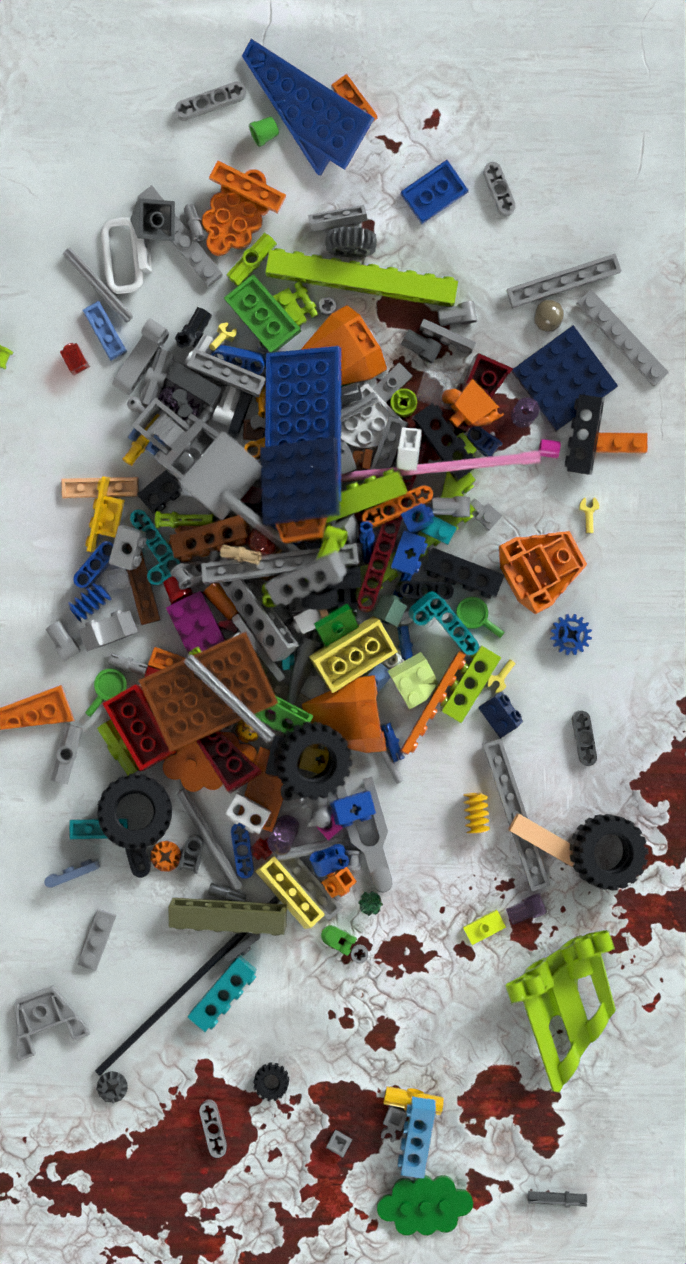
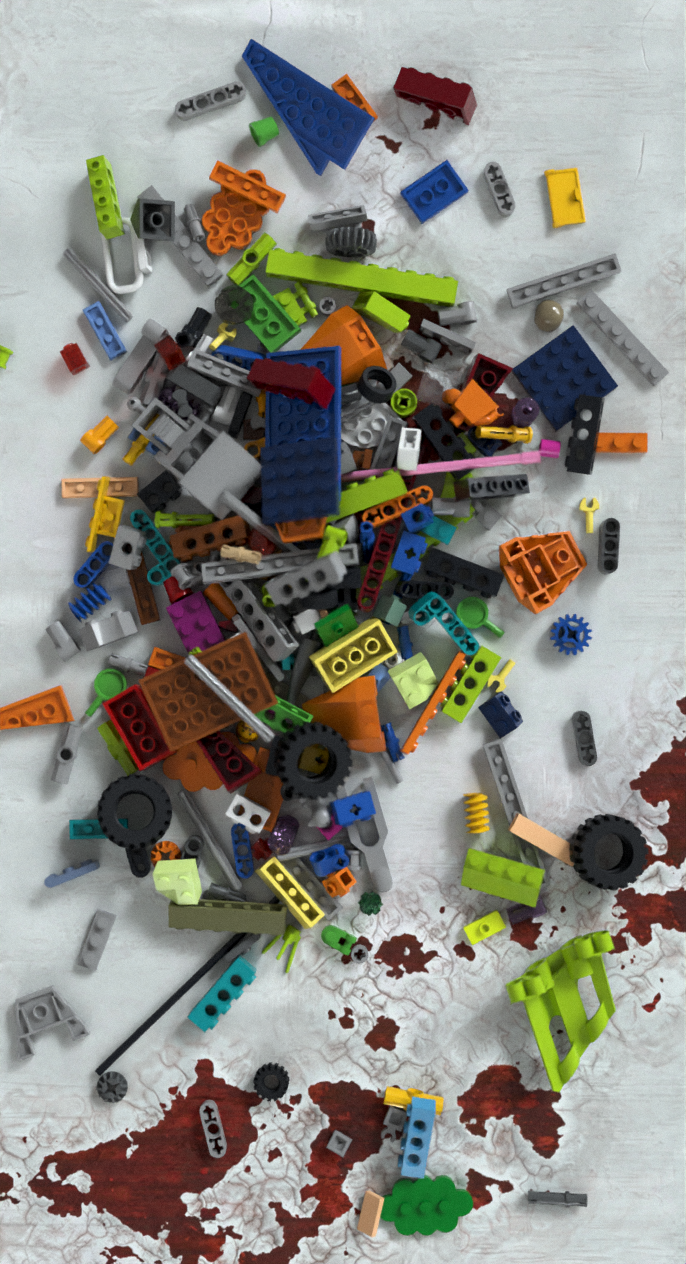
(96, 438): none -> light orange piece
(105, 197): none -> lime brick
(170, 352): none -> clear red brick
(178, 881): none -> yellowish green slope
(242, 312): none -> clear smoke plate
(291, 381): none -> dark red wedge
(291, 935): none -> lime plant
(370, 1213): none -> light nougat tile
(381, 311): none -> lime slope
(381, 375): none -> black tyre
(436, 93): none -> dark red wedge
(491, 487): none -> black brick
(502, 877): none -> lime slope
(511, 434): none -> yellow pin
(563, 190): none -> yellow door
(612, 537): none -> dark grey beam

